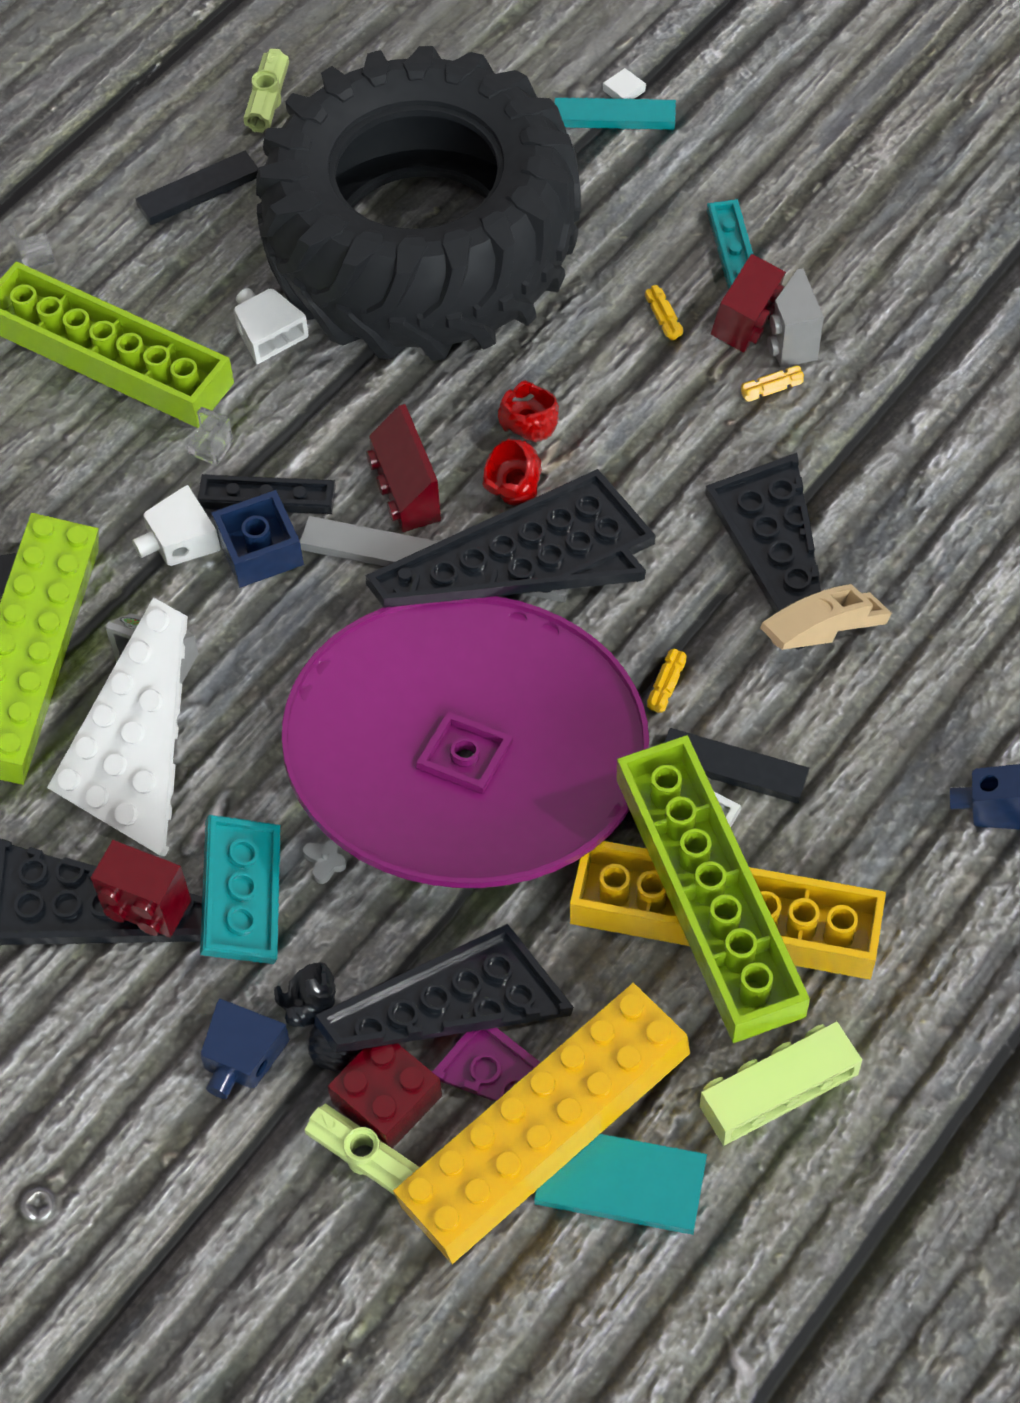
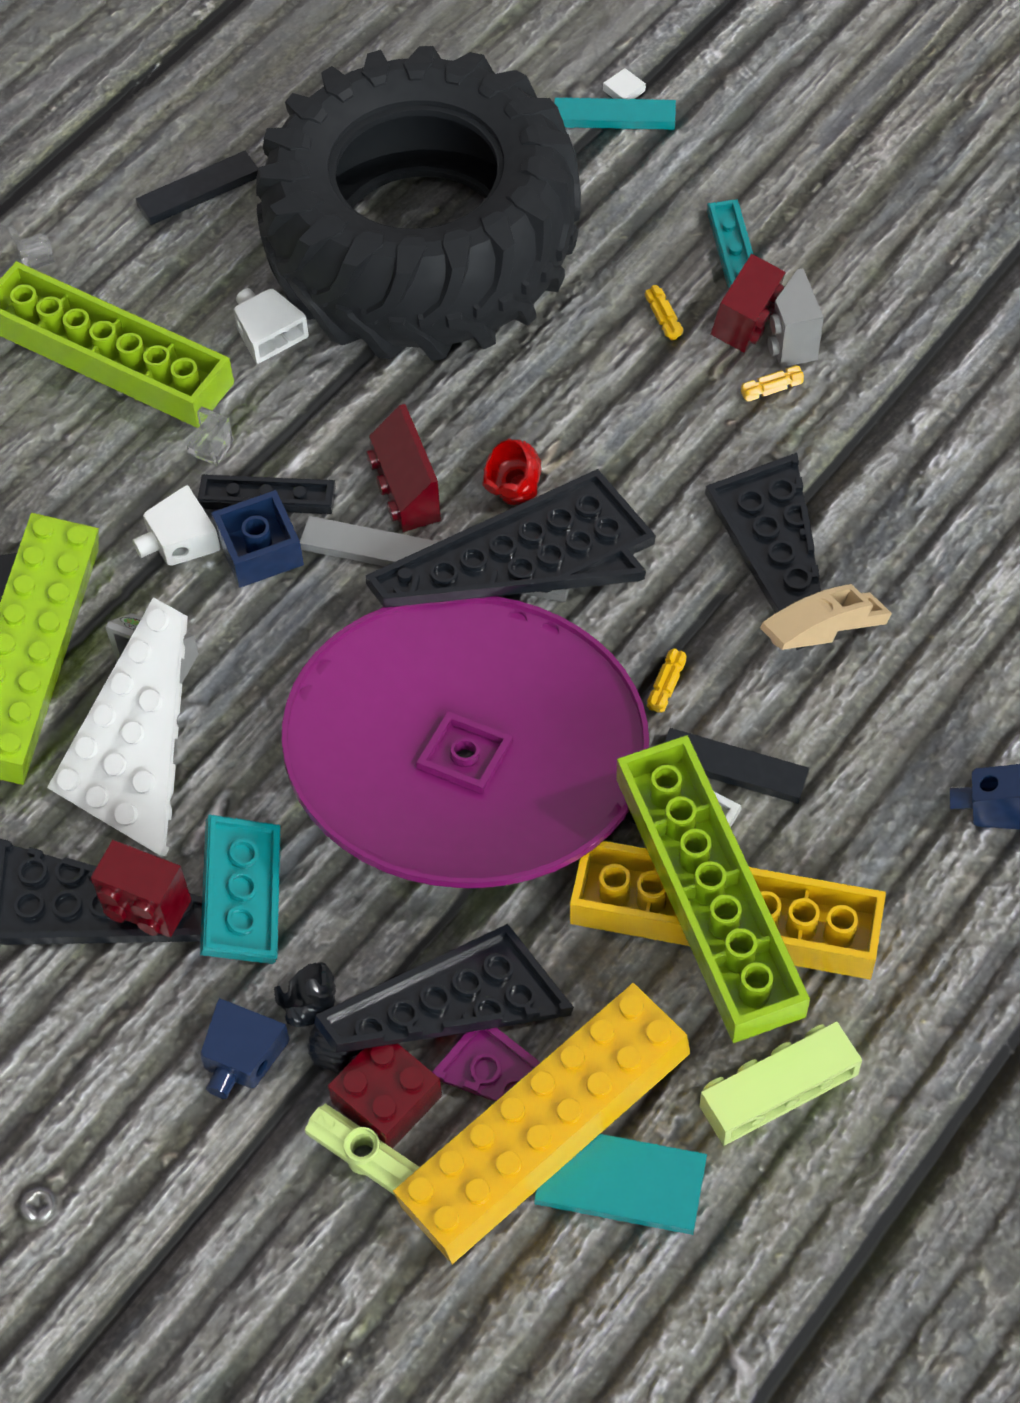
(266, 90): yellowish green piece -> none
(325, 859): light grey piece -> none
(530, 419): red hair -> none

